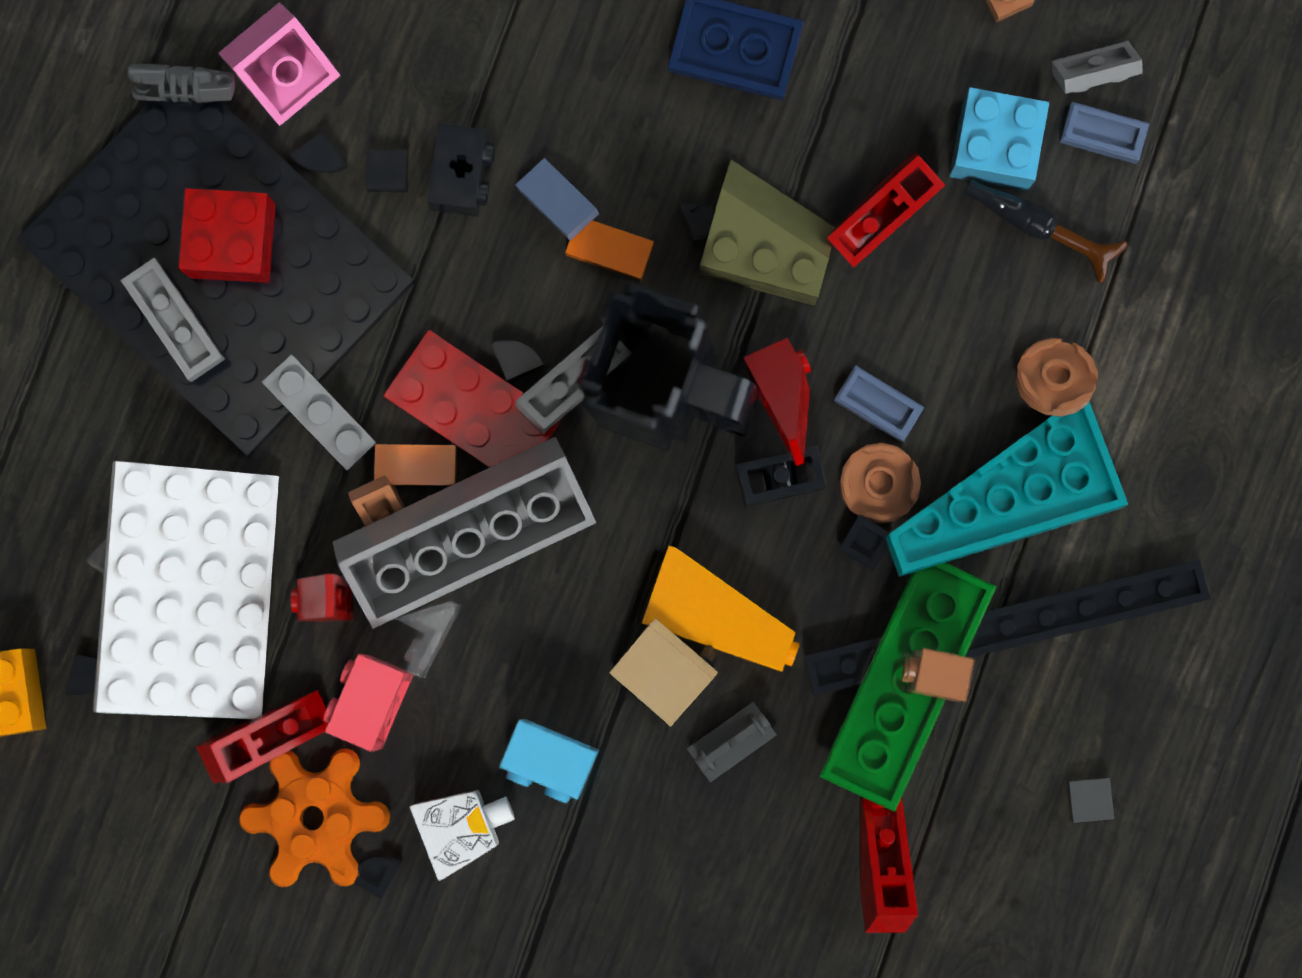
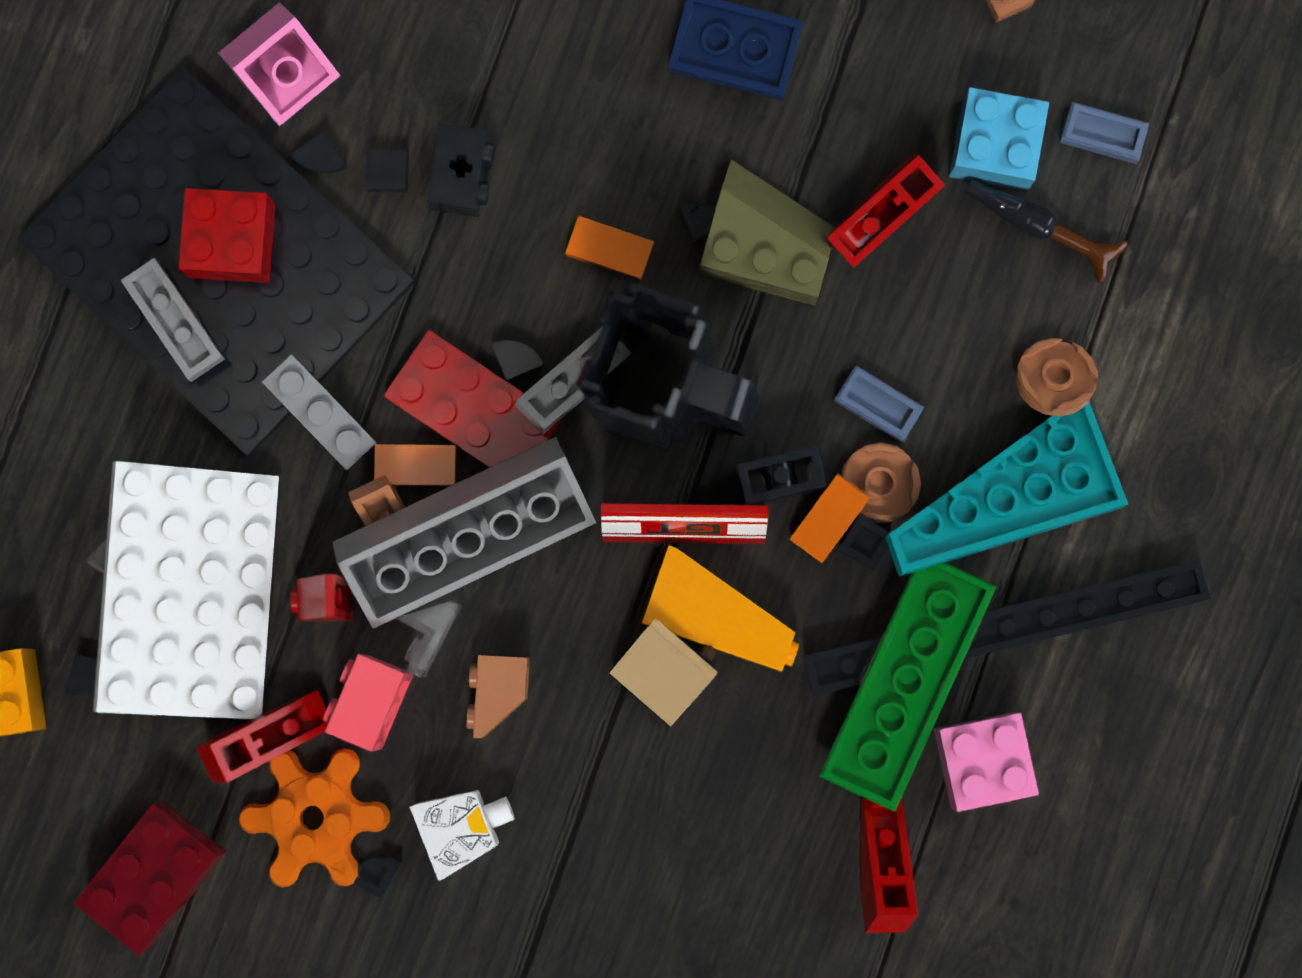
(150, 877): none -> dark red brick
(180, 83): dark grey hinge -> none
(500, 690): none -> nougat slope
(548, 760): medium azure brick -> none
(557, 199): sand blue tile -> none
(684, 523): none -> red slope
(731, 741): dark grey hinge -> none
(783, 392): red slope -> none
(830, 518): none -> orange tile
(937, 675): nougat brick -> none
(986, 761): none -> bright pink brick
(1090, 800): dark grey tile -> none
(1097, 67): light grey plate -> none

